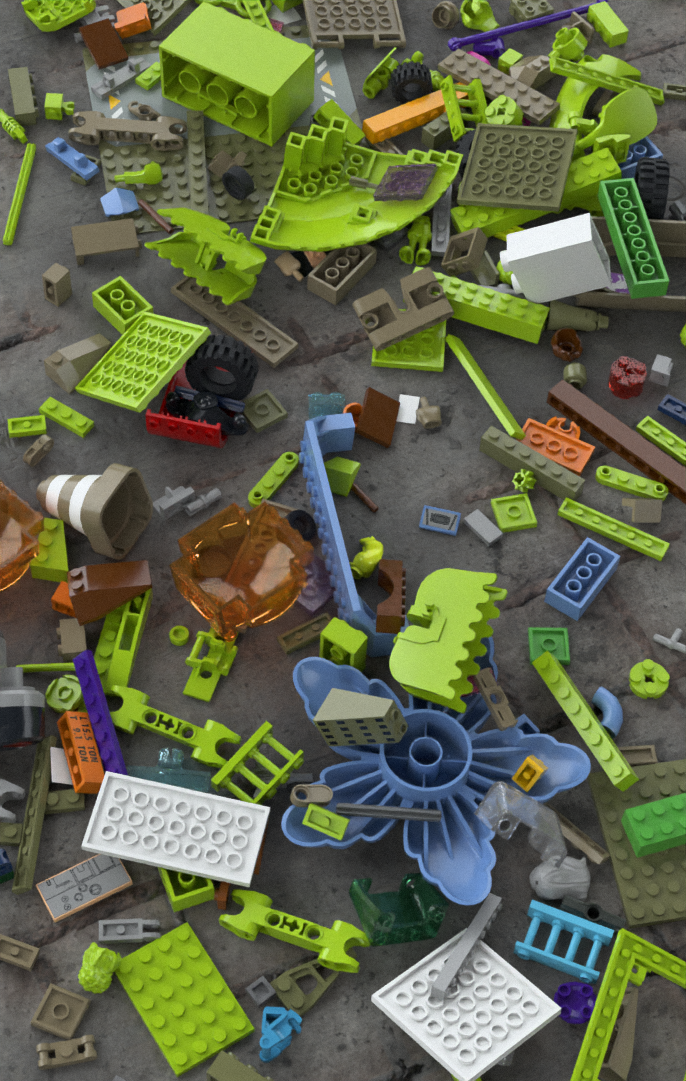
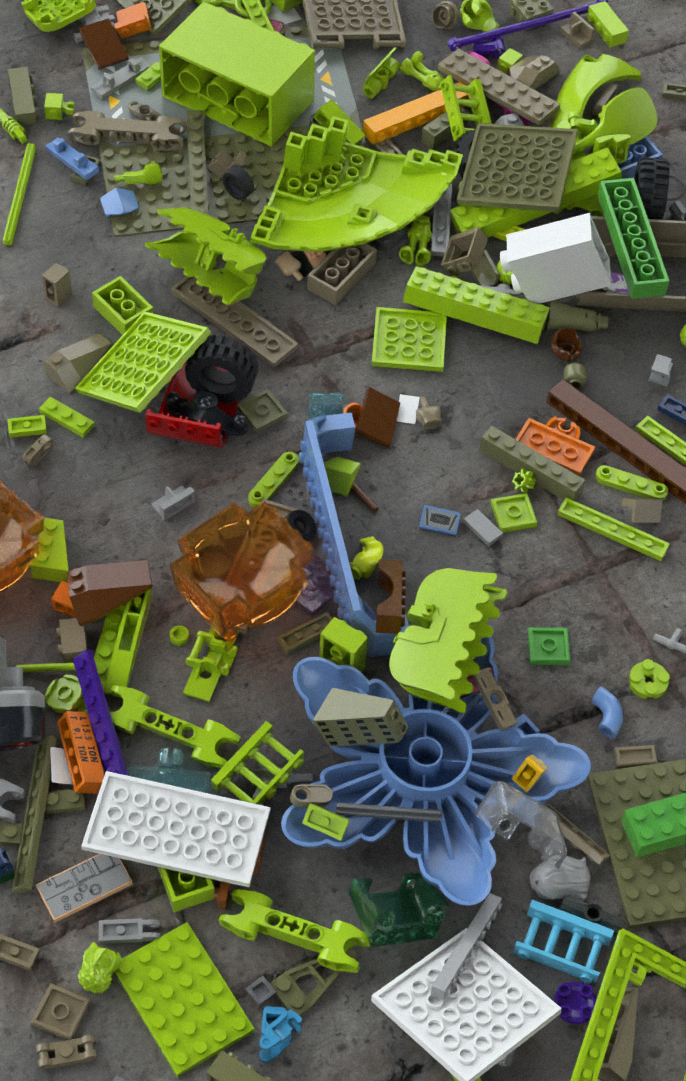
(104, 507): dark tan cone -> none
(105, 238): dark tan panel -> none
(156, 216): reddish brown piece -> none
(203, 502): light grey pin -> none
(223, 402): dark blue axle -> none
(361, 183): olive axle -> none
(396, 325): dark tan connector -> none
(405, 182): plate -> none
(411, 82): black tyre -> none
(485, 387): lime tile -> none
(504, 112): lime brick -> none
(569, 44): lime piece -> none
(582, 579): medium blue brick -> none
(585, 721): lime brick -> none
(601, 78): lime tile -> none
(627, 377): clear red brick -> none

